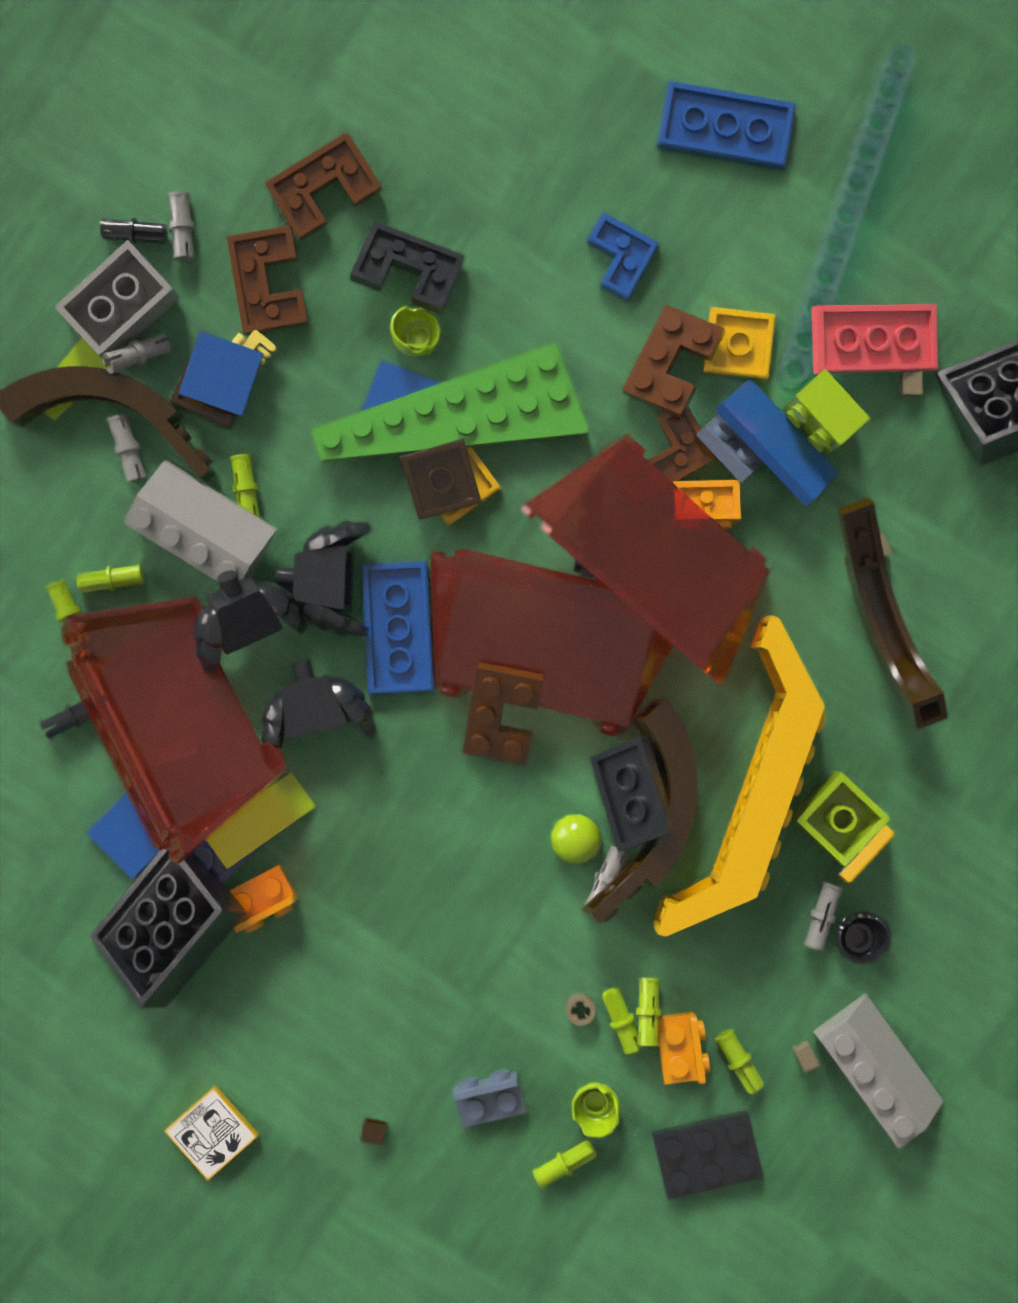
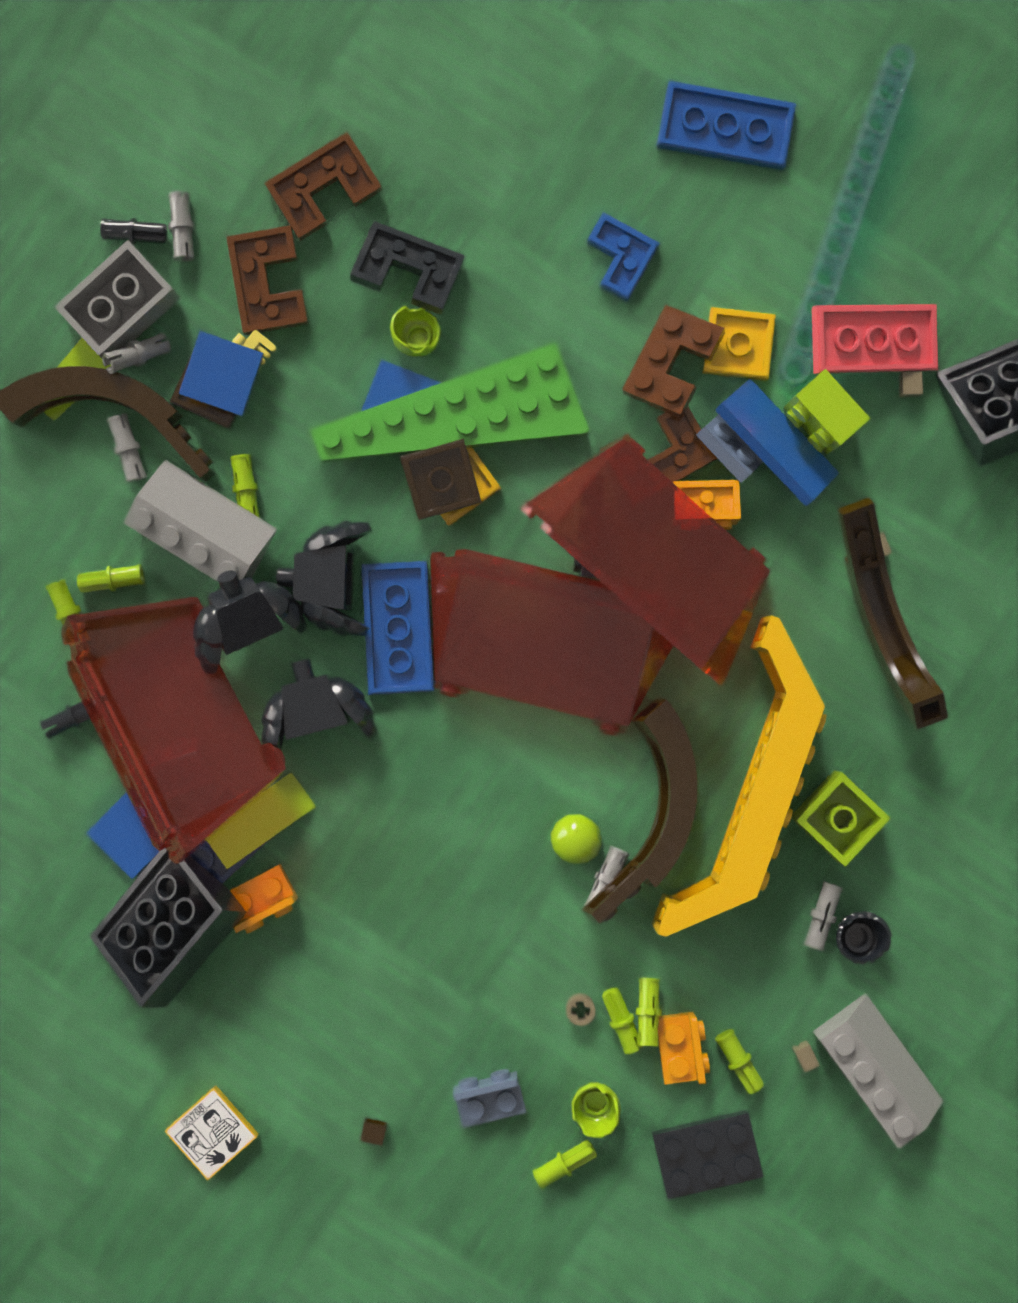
(491, 690): reddish brown plate -> none
(633, 794): black plate -> none
(866, 855): yellow tile -> none

